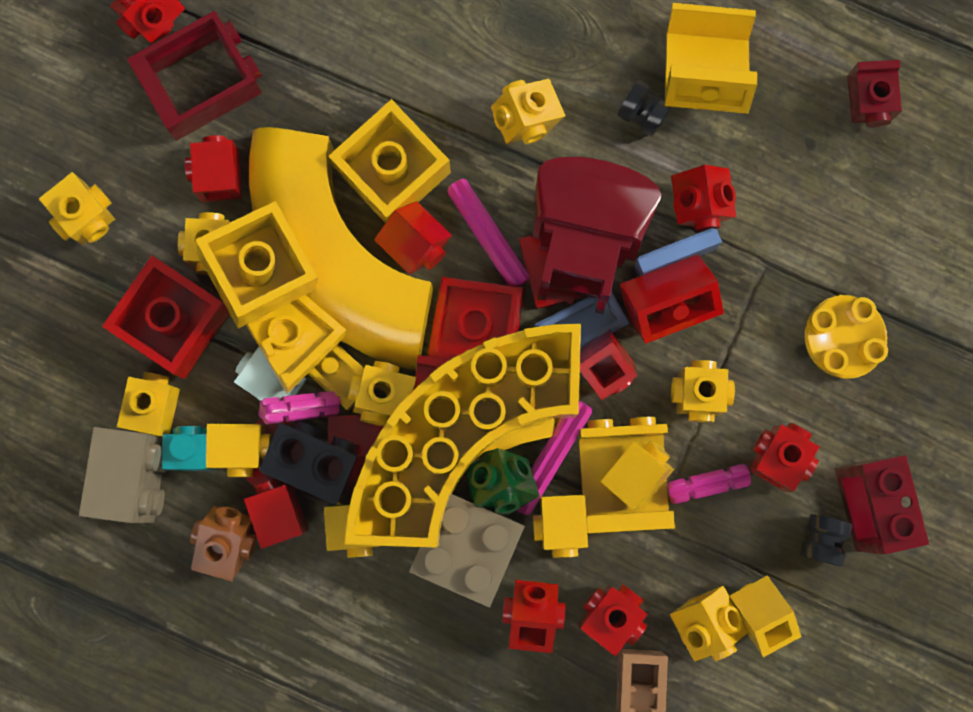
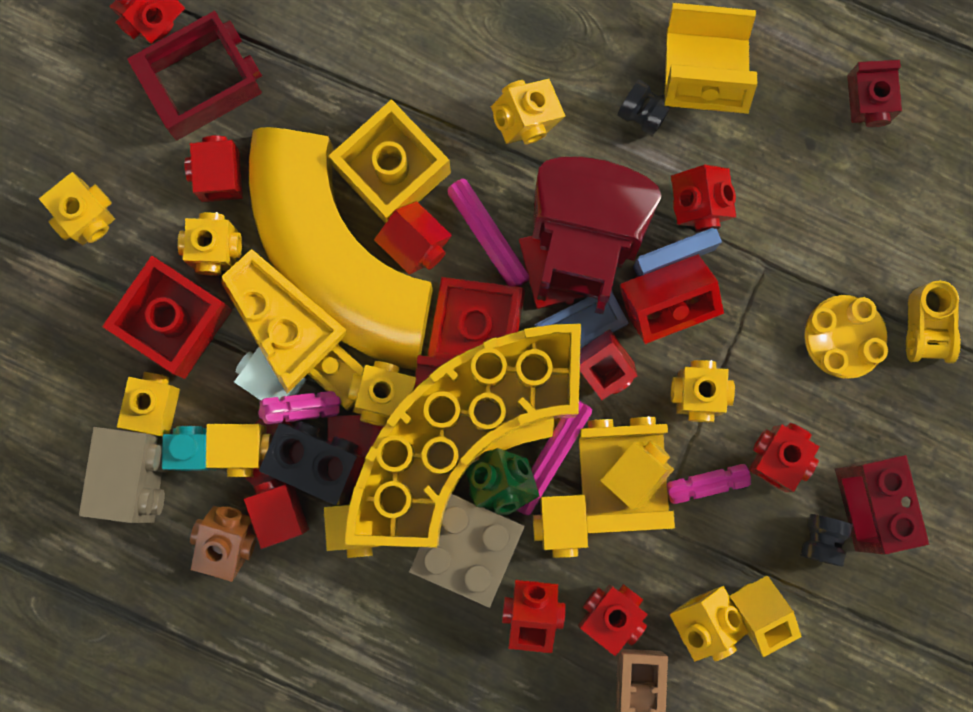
(256, 264): yellow brick -> none
(933, 327): none -> yellow piece

